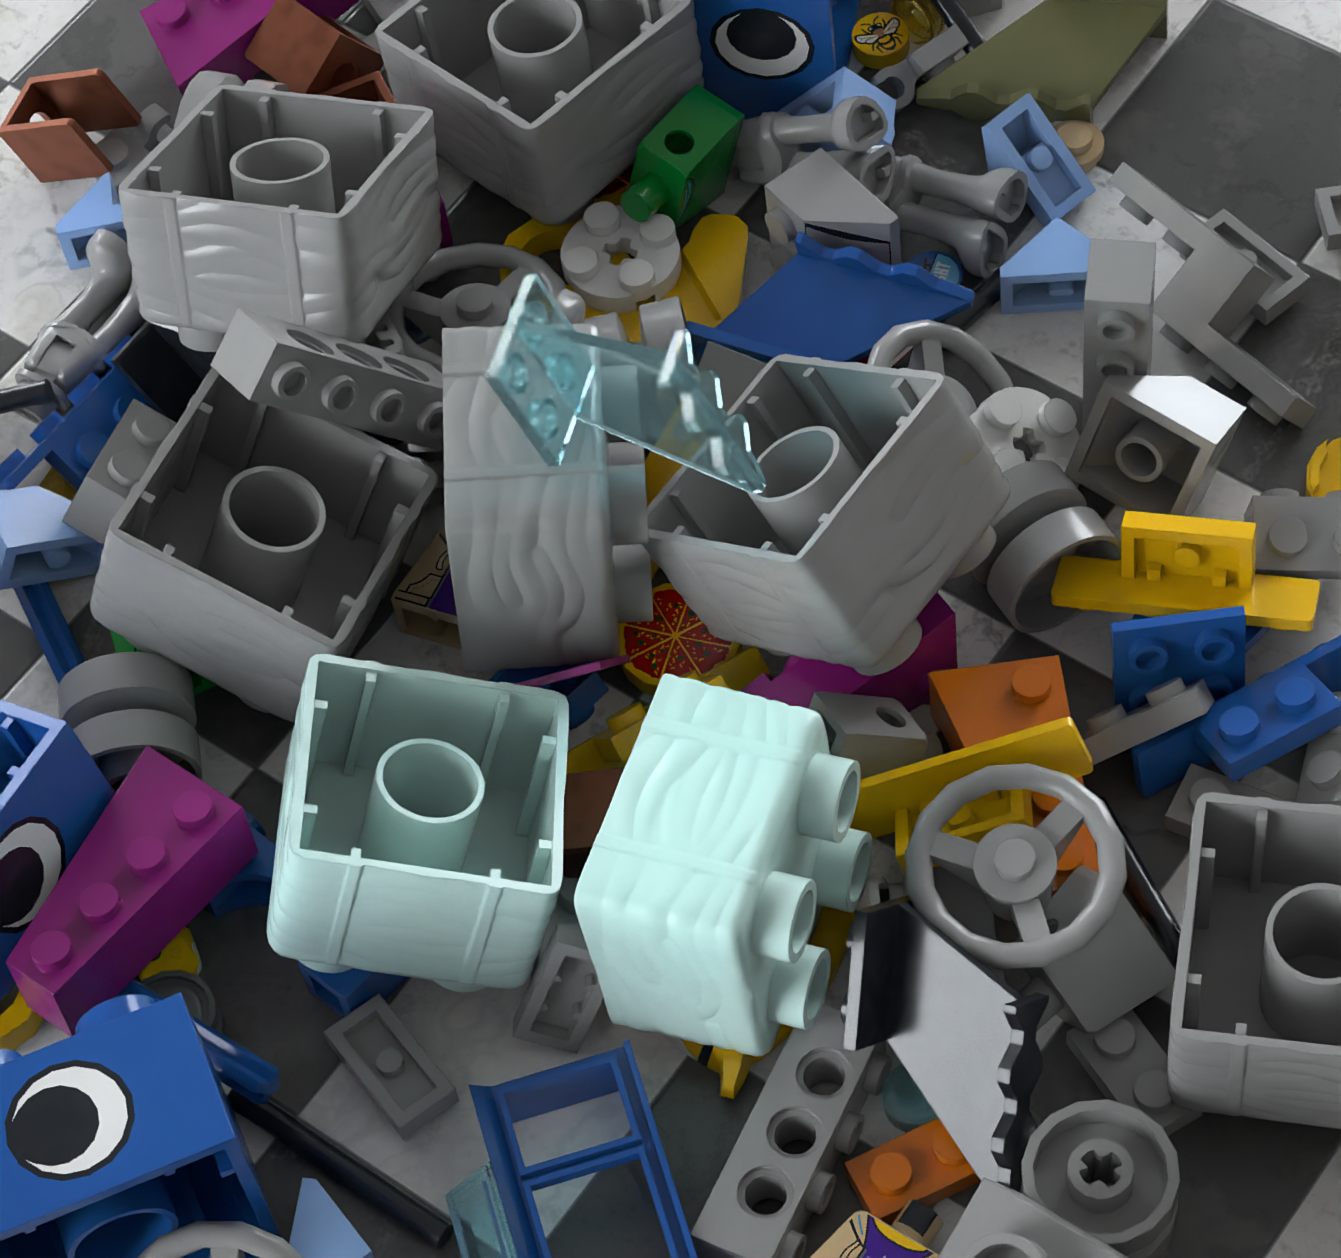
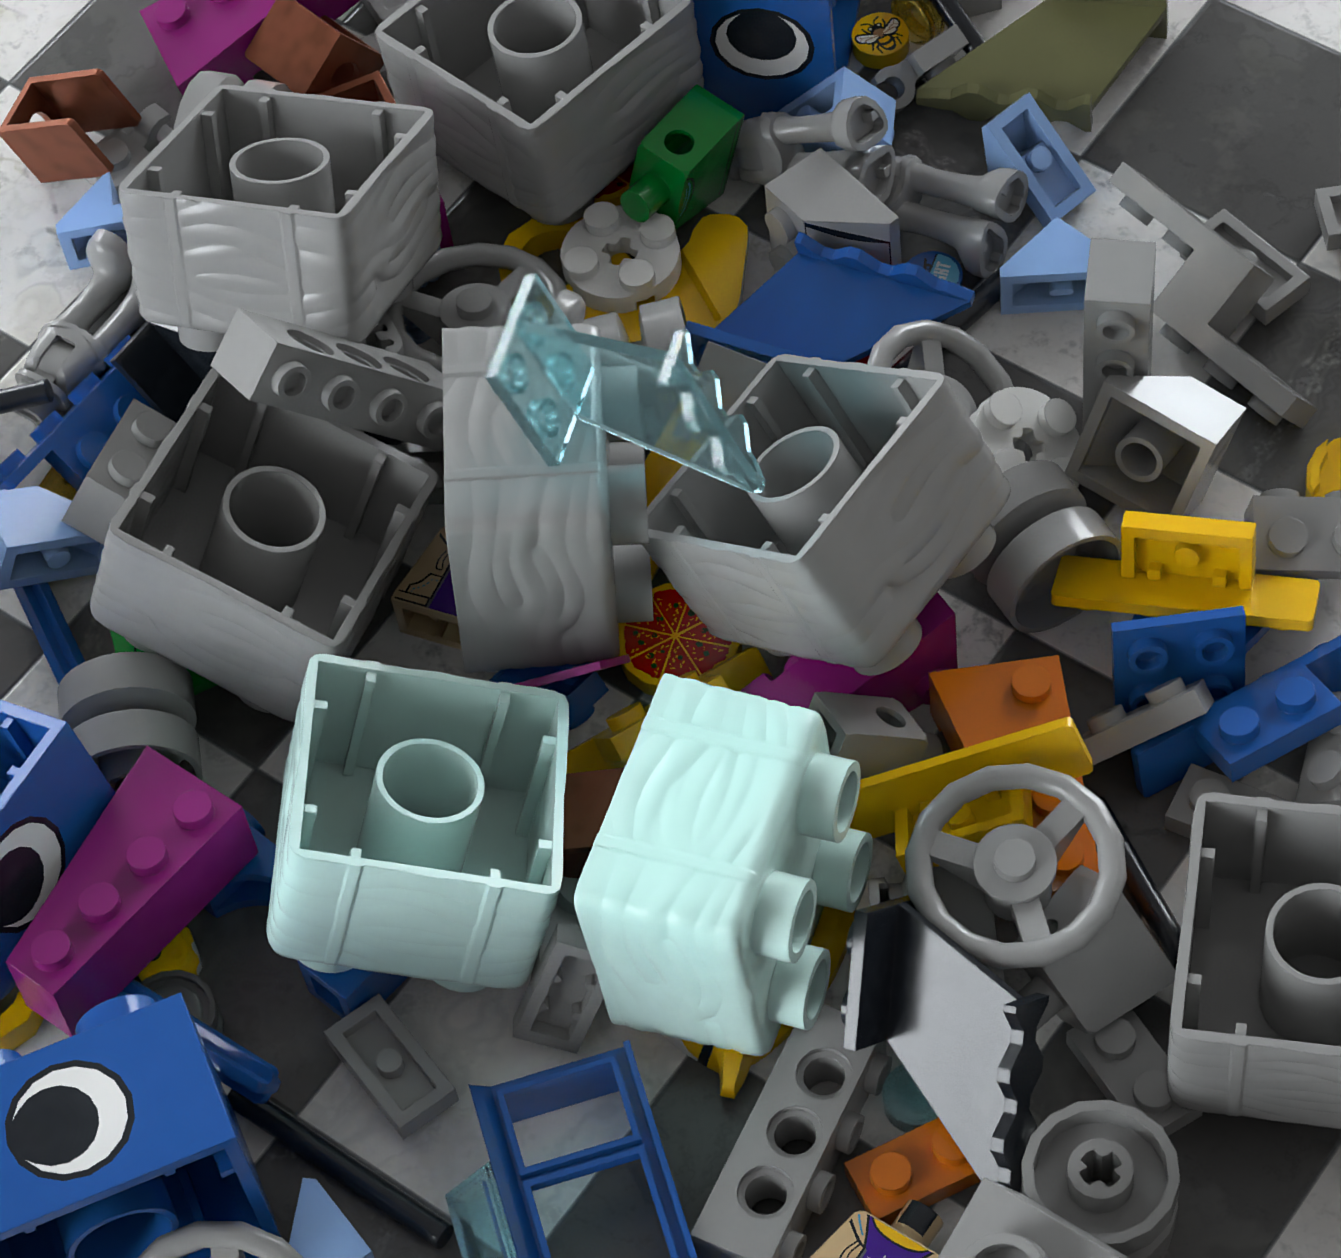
(1083, 141): tan plate -> none

